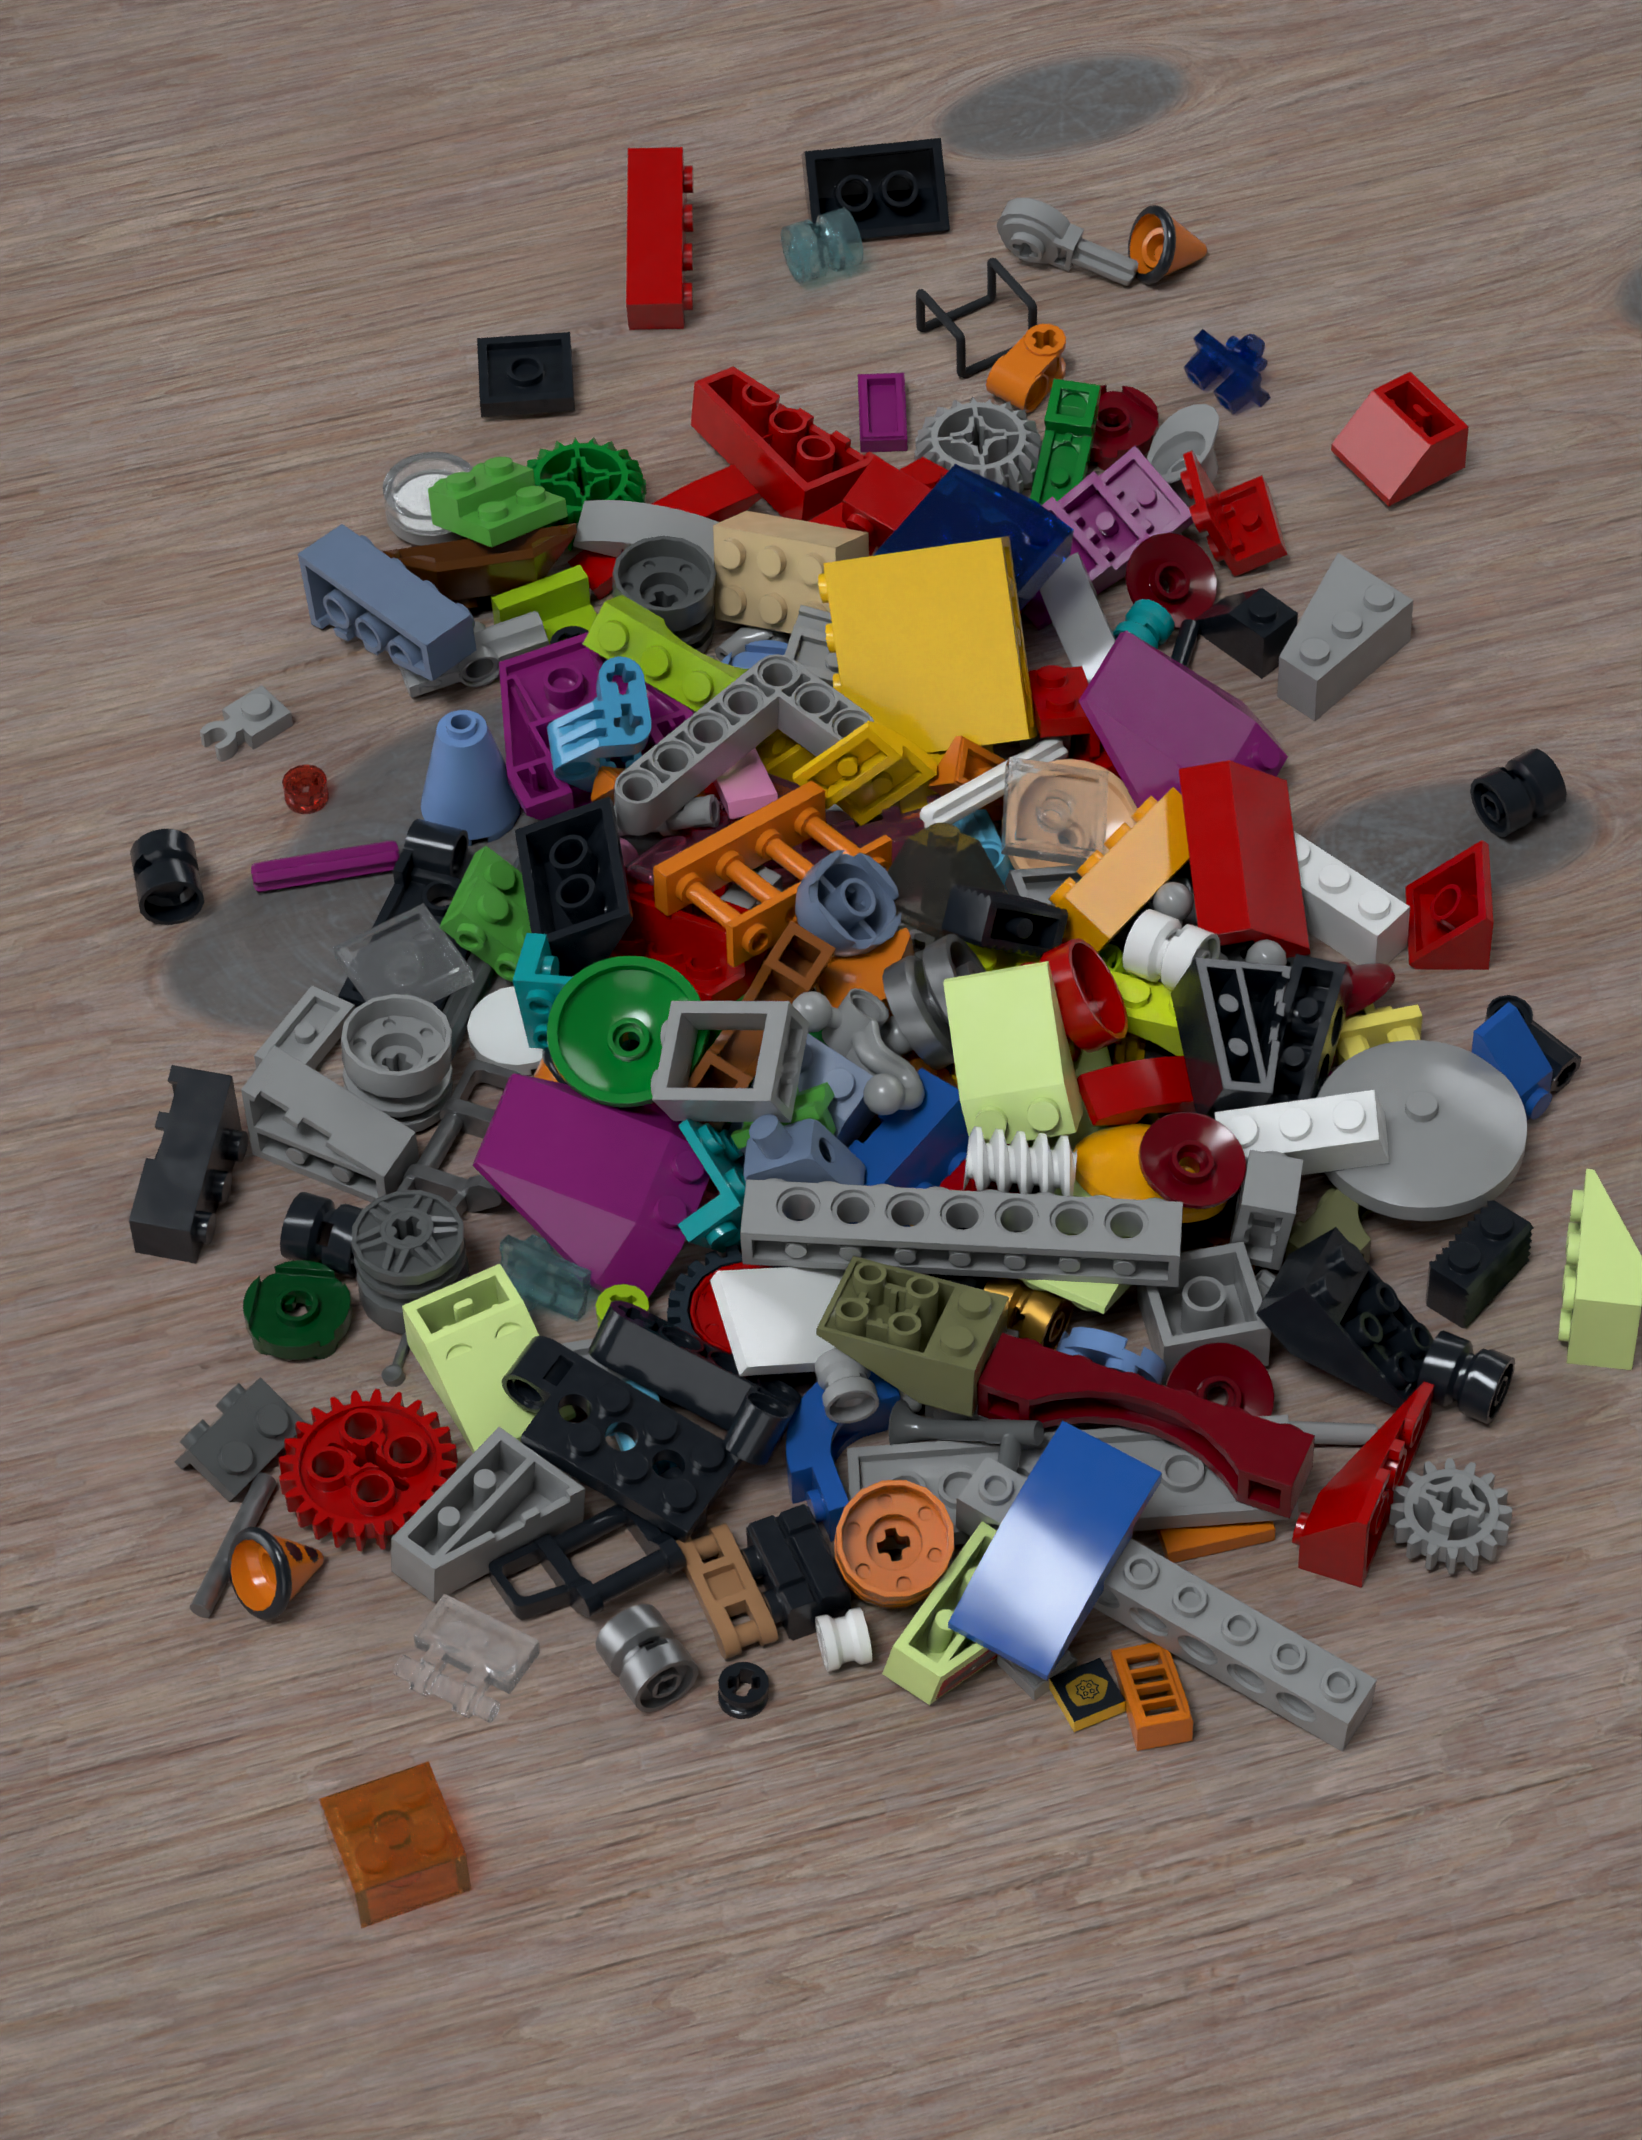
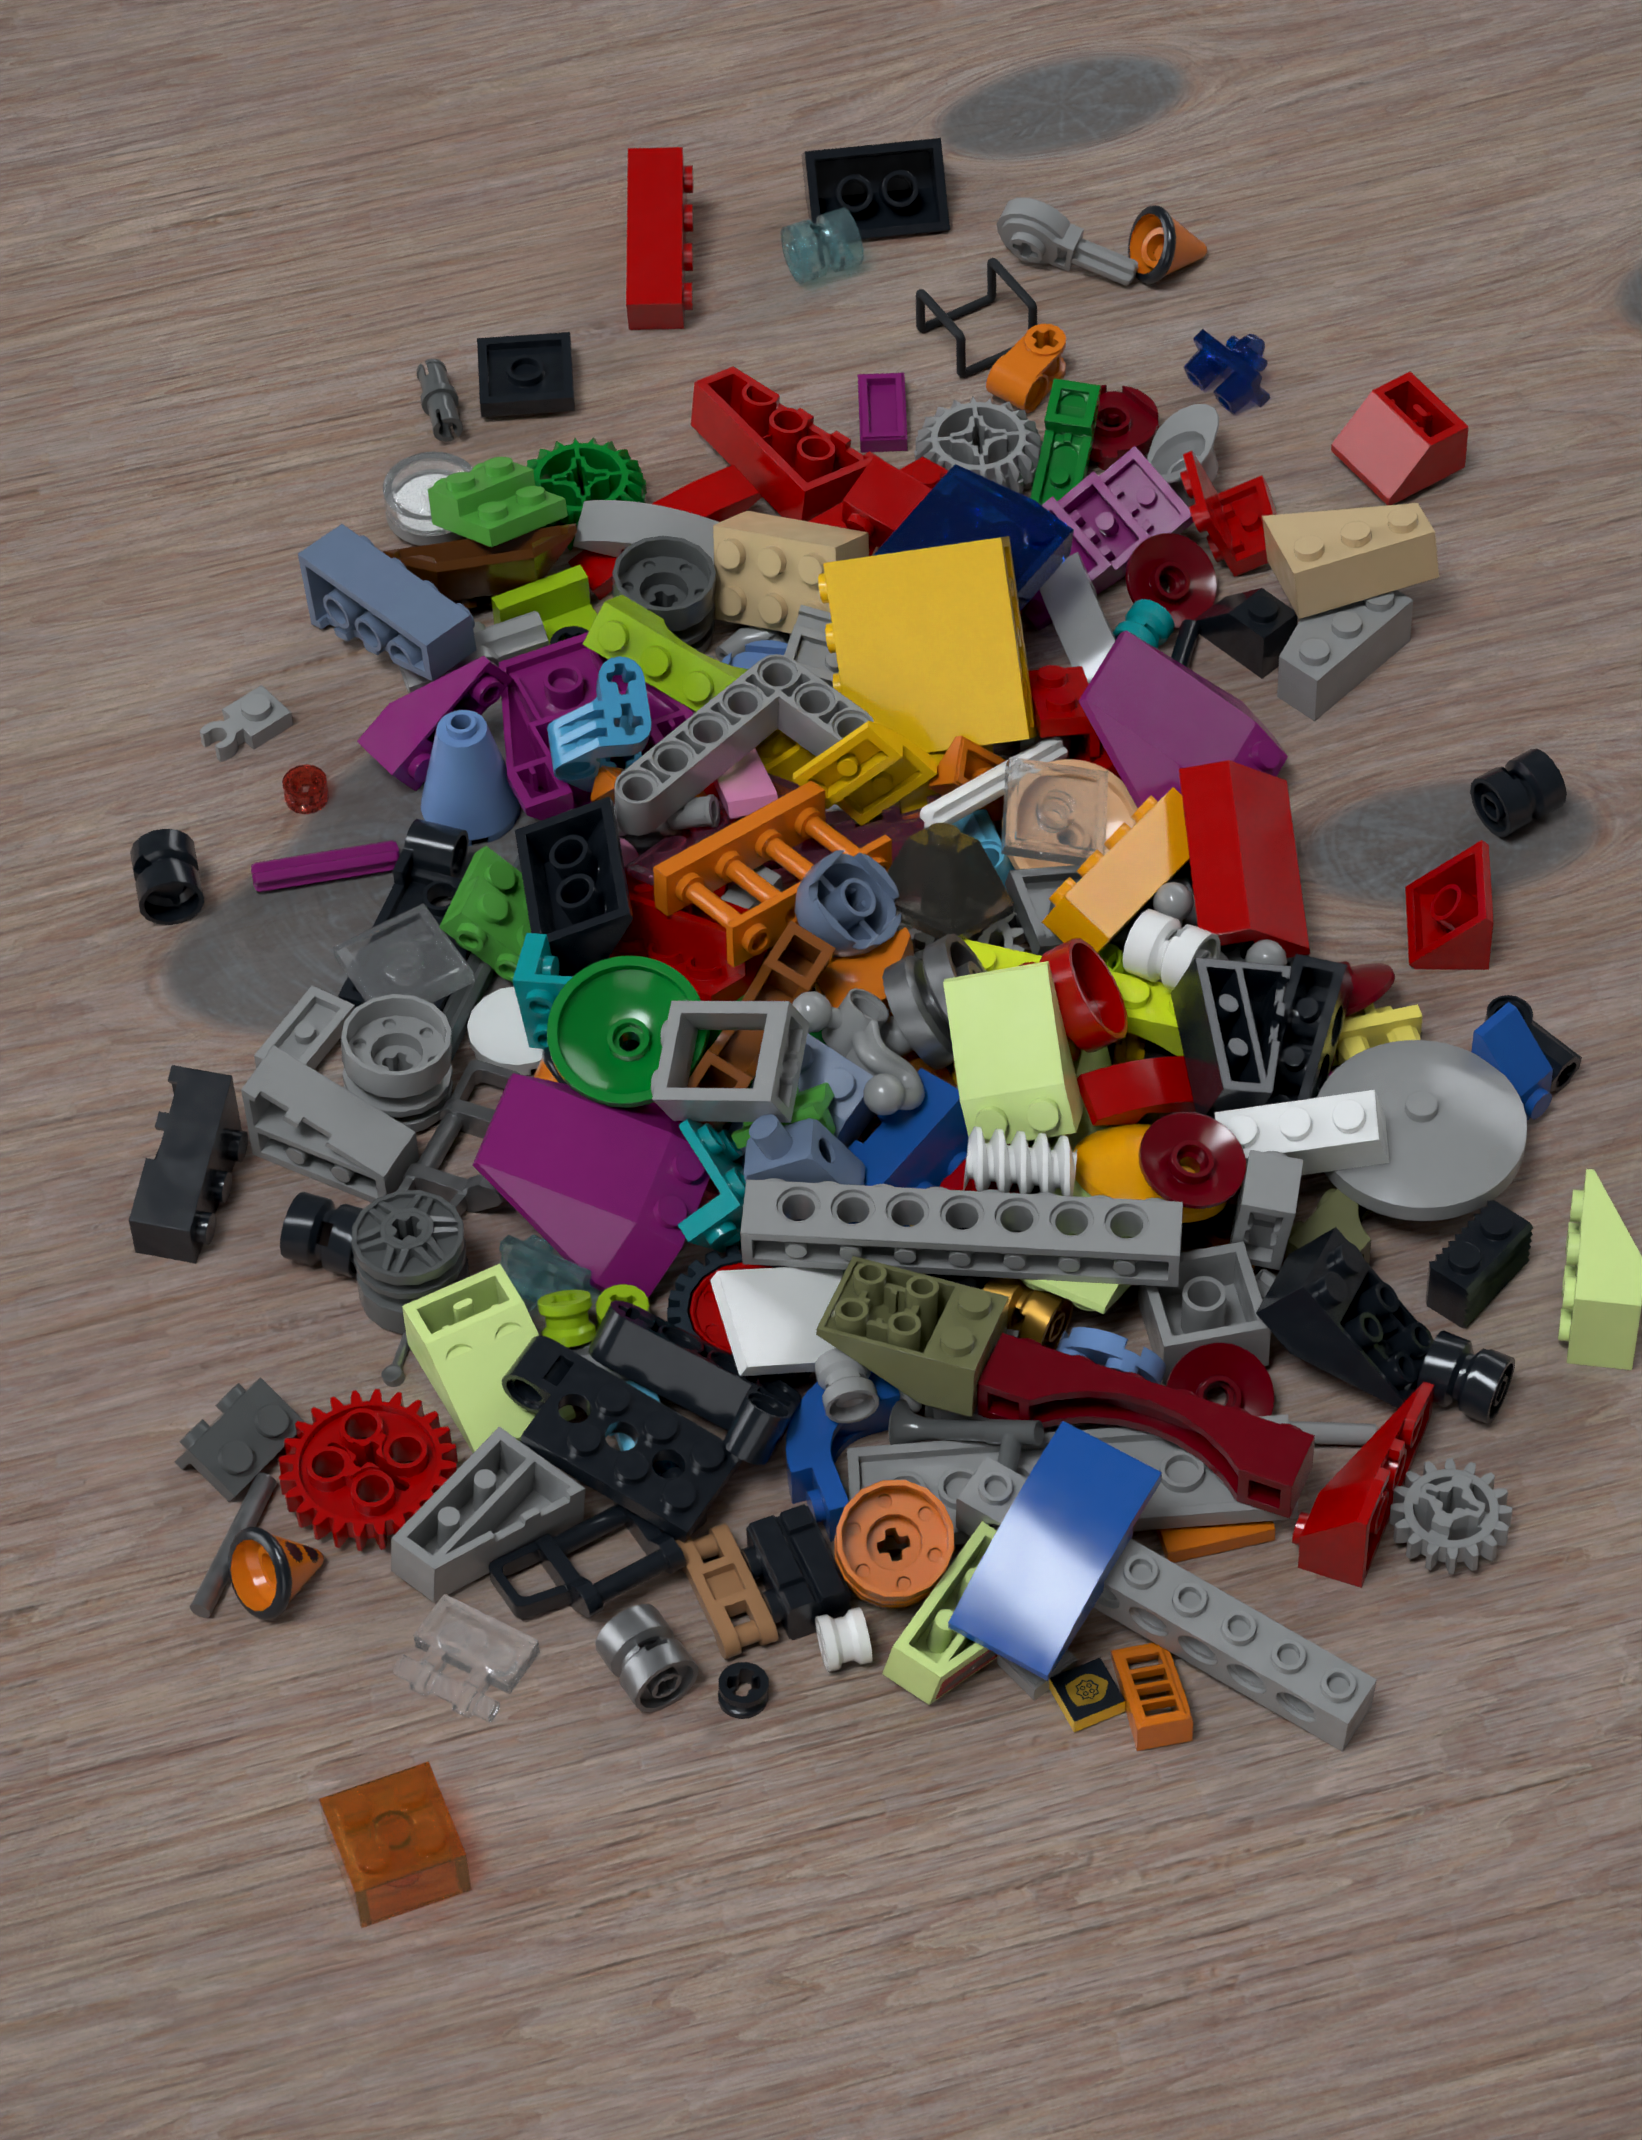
(301, 1336): dark green plate -> none
(406, 728): none -> magenta slope
(439, 400): none -> dark grey pin
(567, 1317): none -> lime wheel
(1003, 921): black brick -> none
(1349, 554): none -> tan wedge
(1350, 909): white brick -> none

